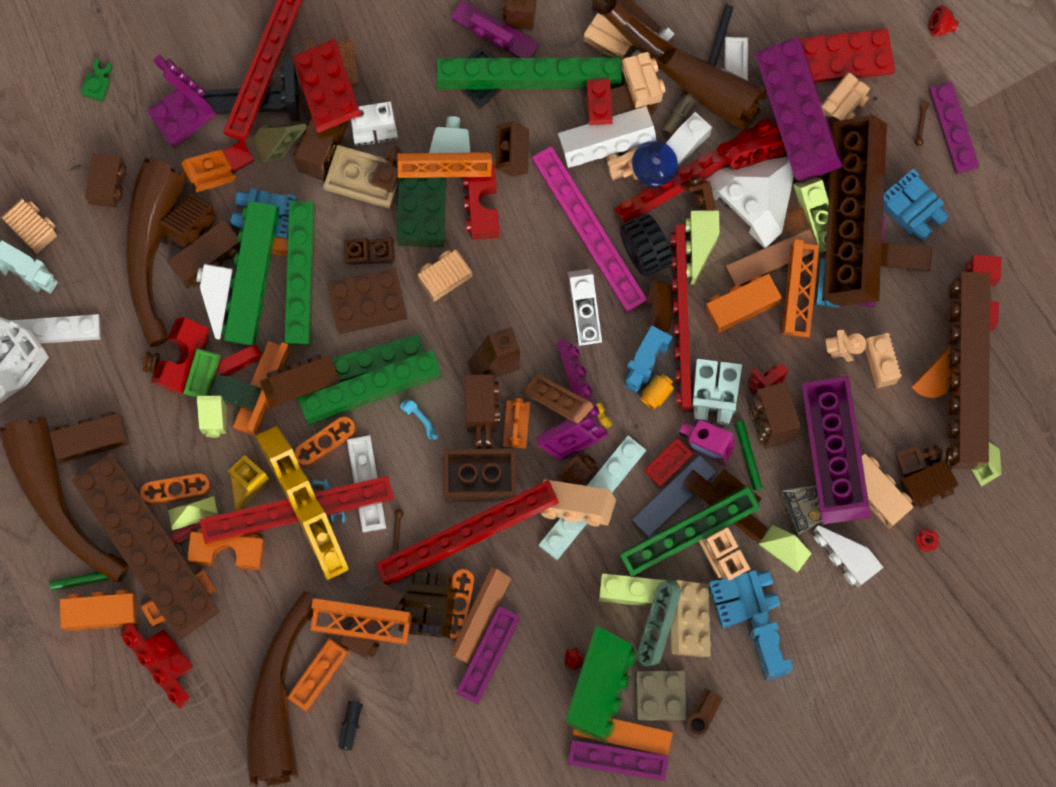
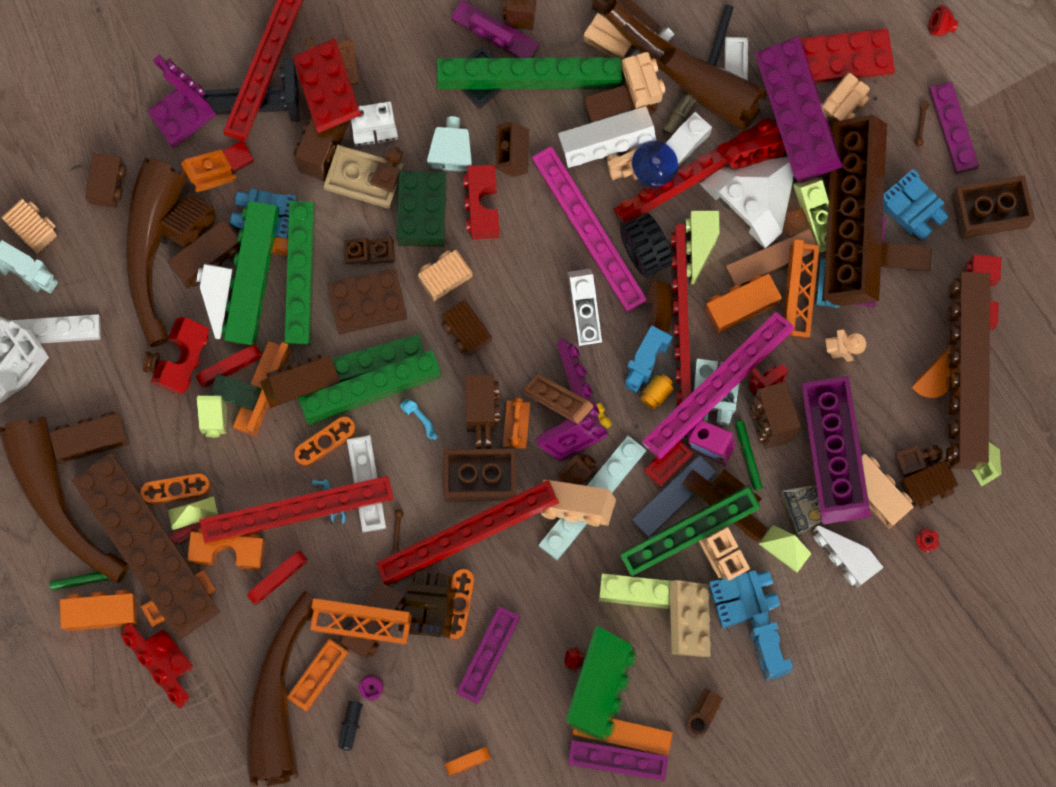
(97, 84): green plate -> none
(202, 373): bright green tile -> none
(246, 481): yellow slope -> none
(275, 141): olive slope -> none
(277, 577): none -> red beam
(303, 501): yellow arch -> none
(371, 687): none -> magenta tile
(444, 165): orange fence -> none
(466, 328): none -> reddish brown brick
(467, 761): none -> orange beam
(480, 616): nougat tile -> none
(496, 355): reddish brown slope -> none
(599, 101): red plate -> none
(661, 695): dark tan plate -> none
(667, 597): sand green beam -> none
(703, 192): reddish brown bracket -> none
(717, 385): none -> dark pink plate
(882, 360): light nougat brick -> none
(992, 207): none -> reddish brown brick

